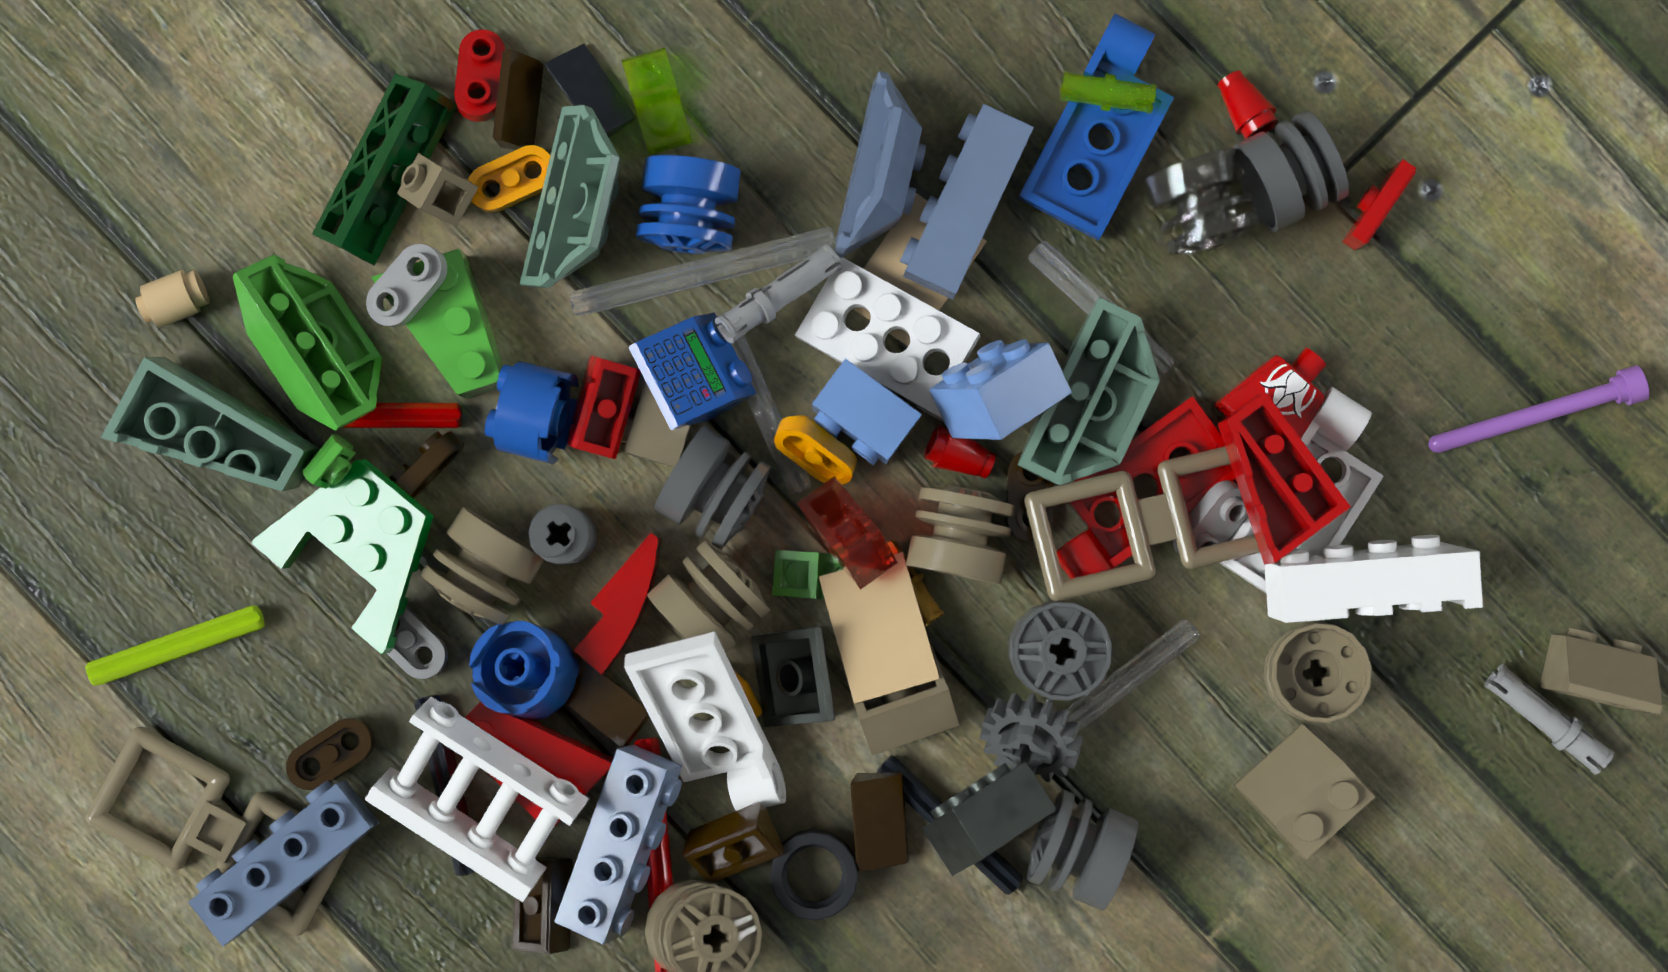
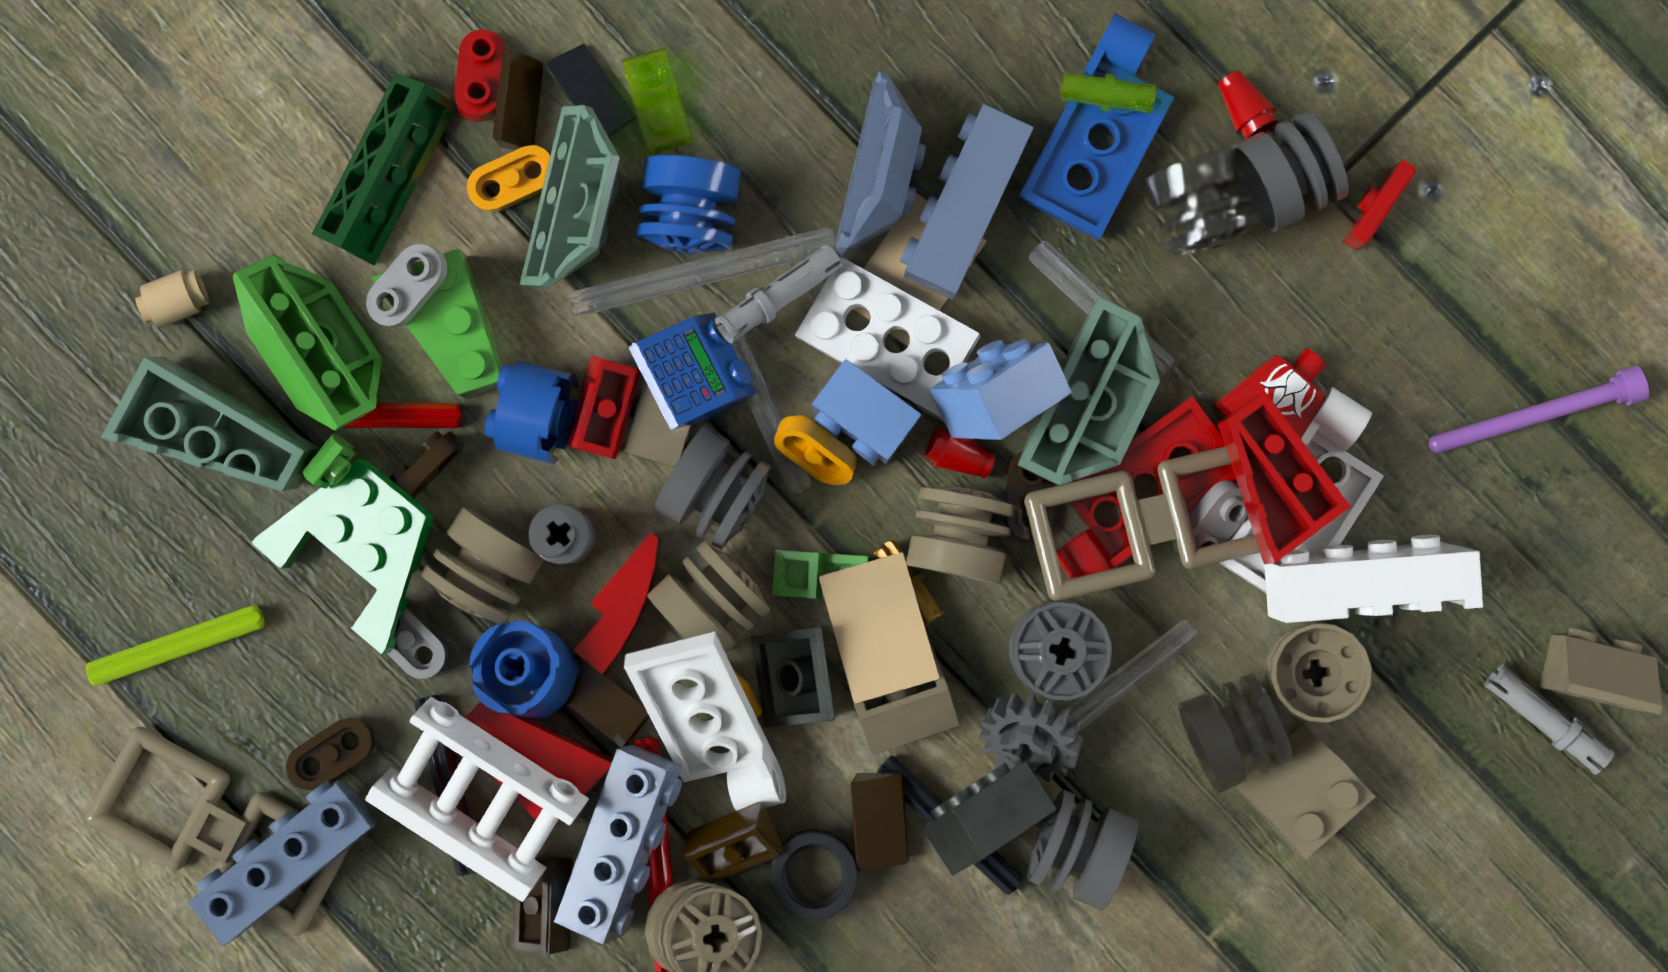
(436, 190): dark tan brick -> none
(847, 532): clear red brick -> none
(1235, 732): none -> clear smoke wheel

